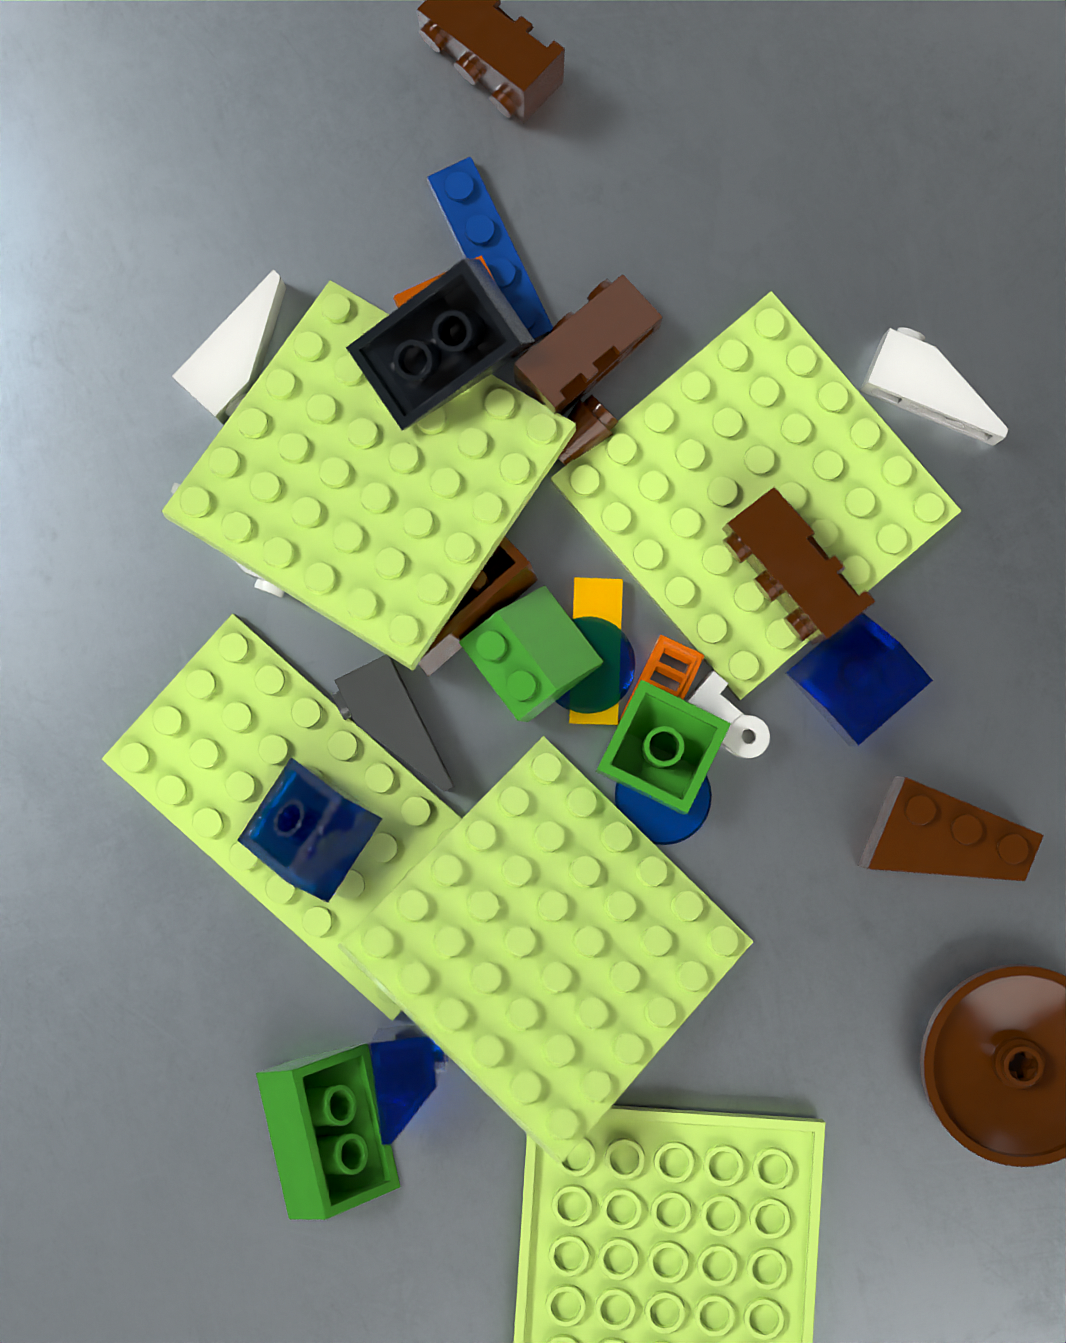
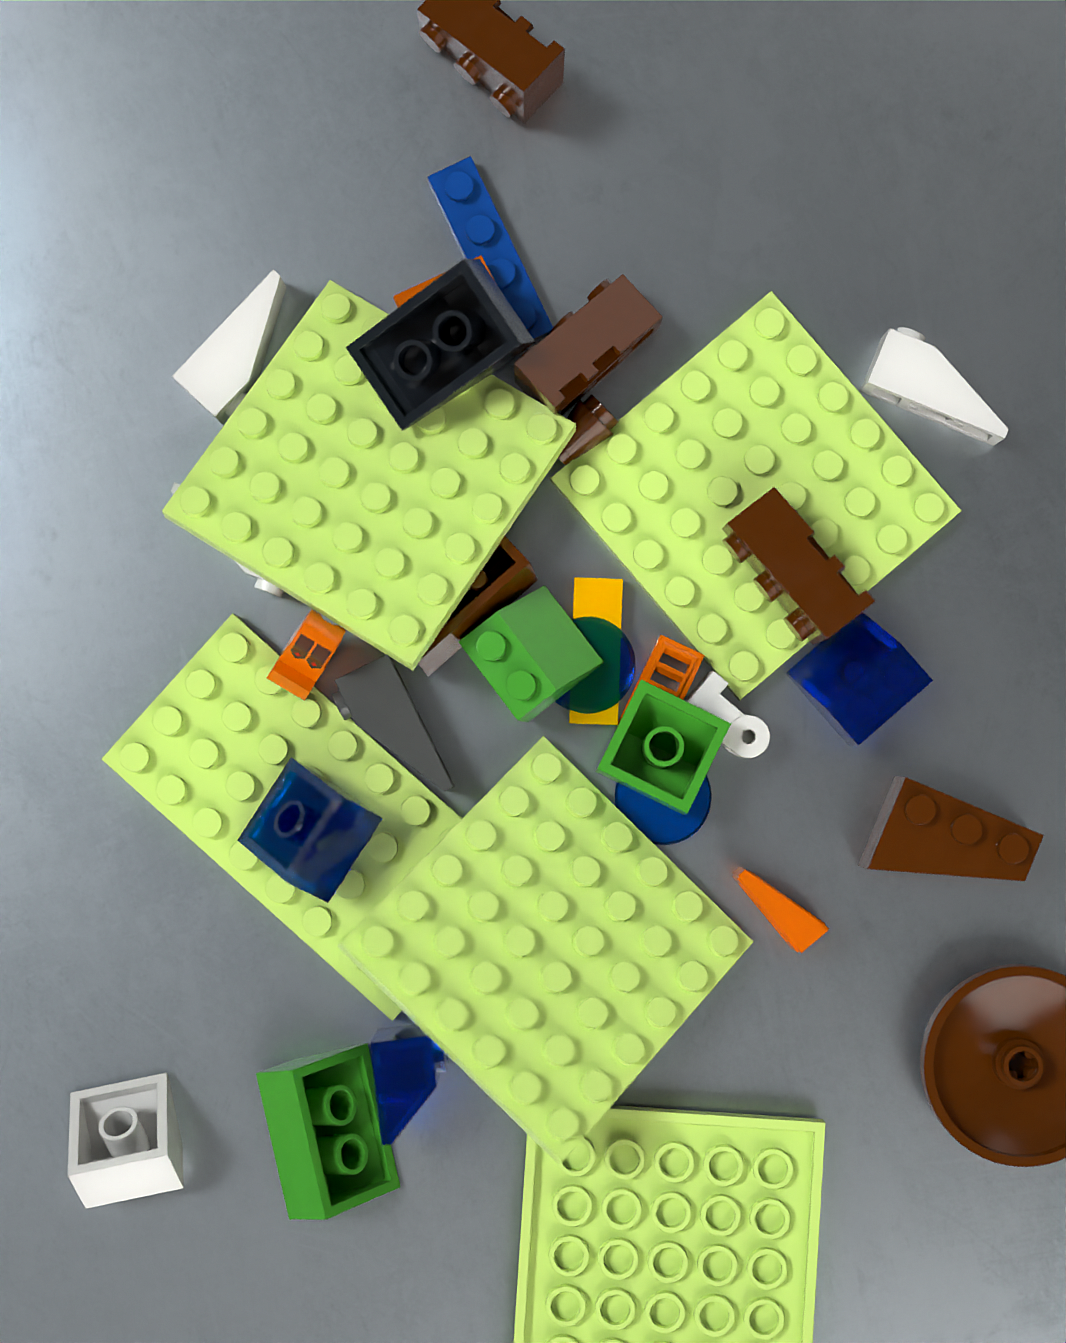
(124, 1141): none -> white slope
(306, 655): none -> orange leg
(788, 918): none -> orange slope

